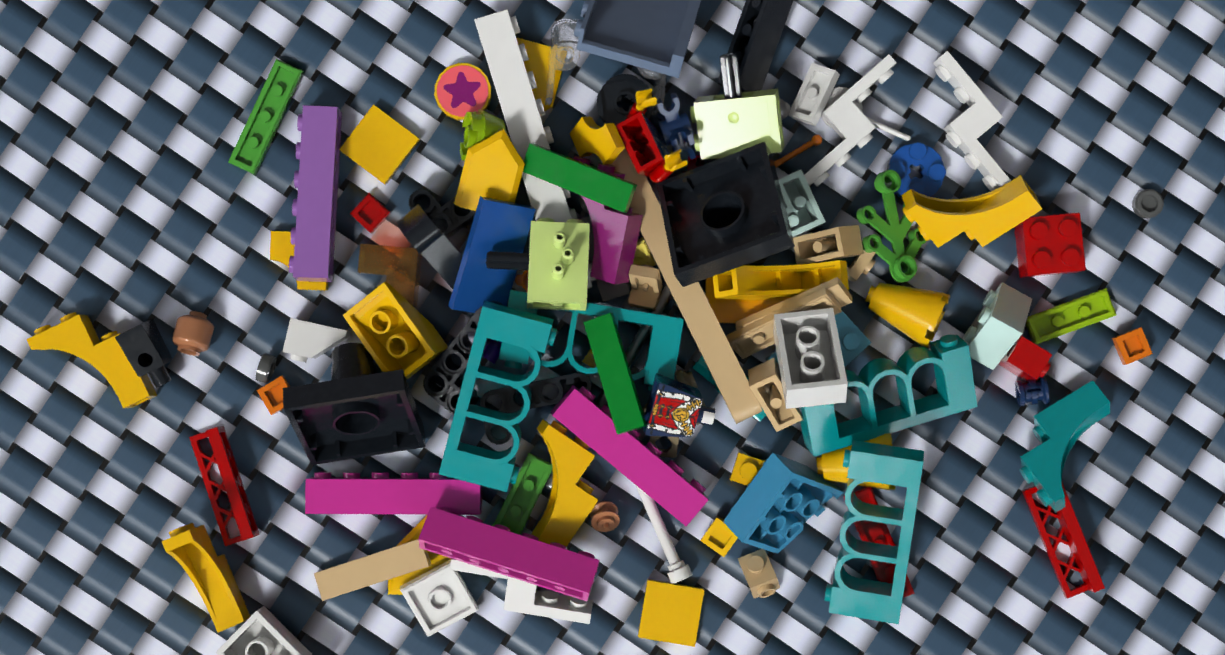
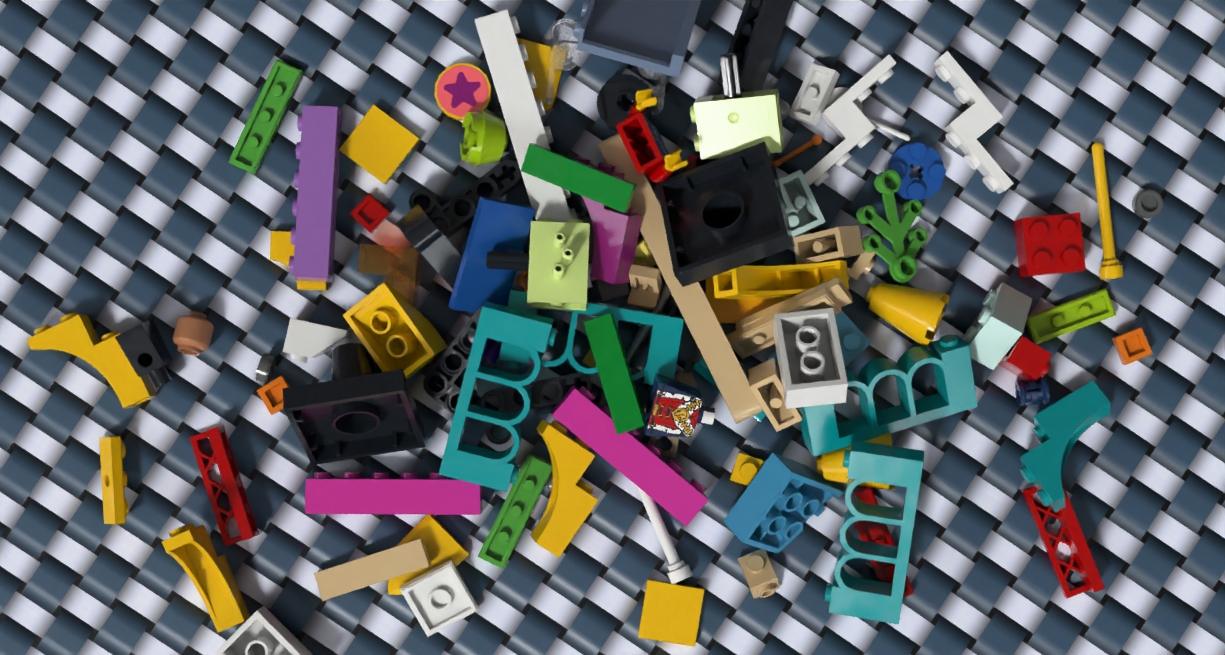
(113, 480): none -> yellow tile
(490, 171): yellow tile -> none
(509, 553): dark pink brick -> none
(525, 598): white bracket -> none
(602, 141): yellow tile -> none
(604, 516): nougat wheel -> none
(675, 127): dark blue pin -> none
(719, 537): yellow plate -> none
(979, 216): yellow arch -> none
(1110, 266): none -> yellow piece

